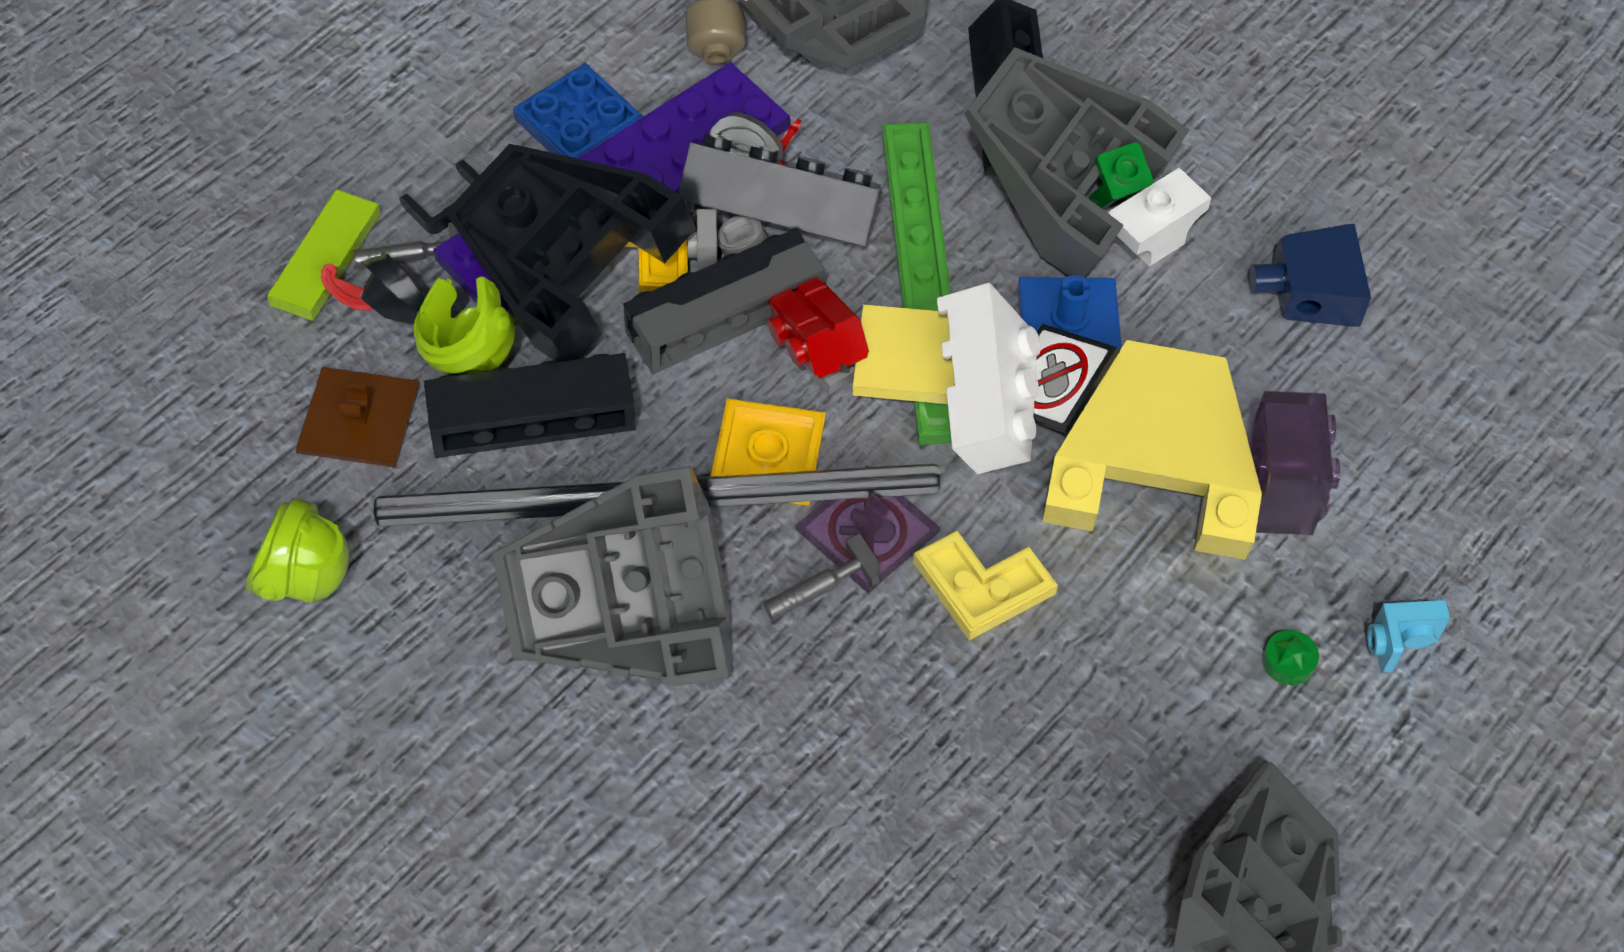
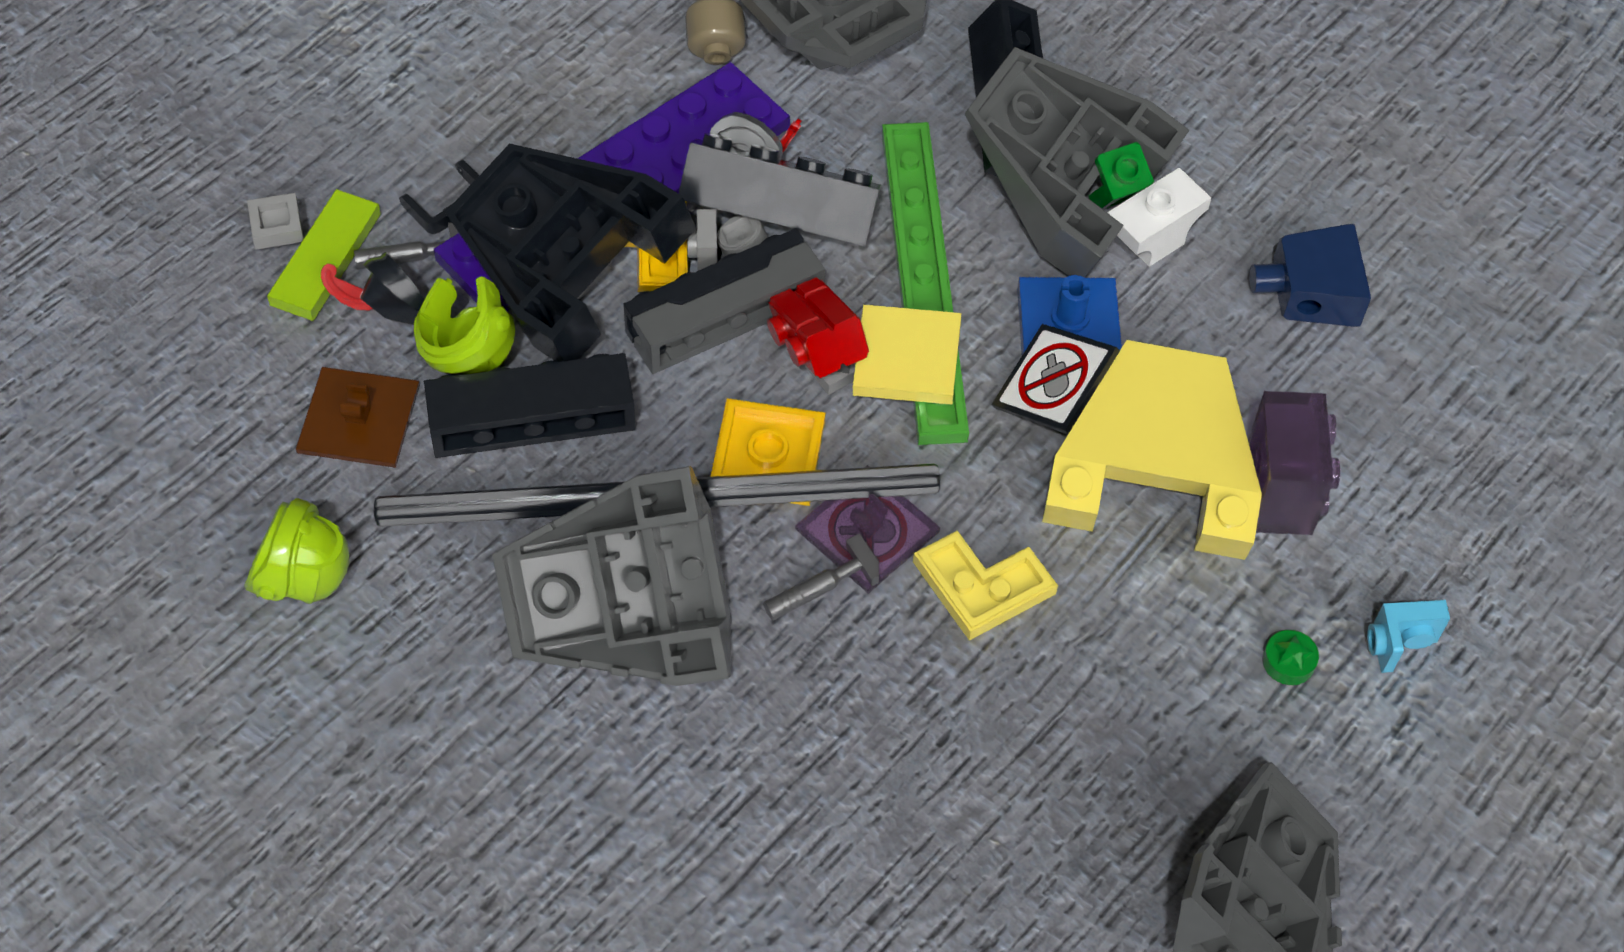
(275, 221): none -> light grey plate
(575, 113): blue tile -> none
(992, 377): white wedge -> none

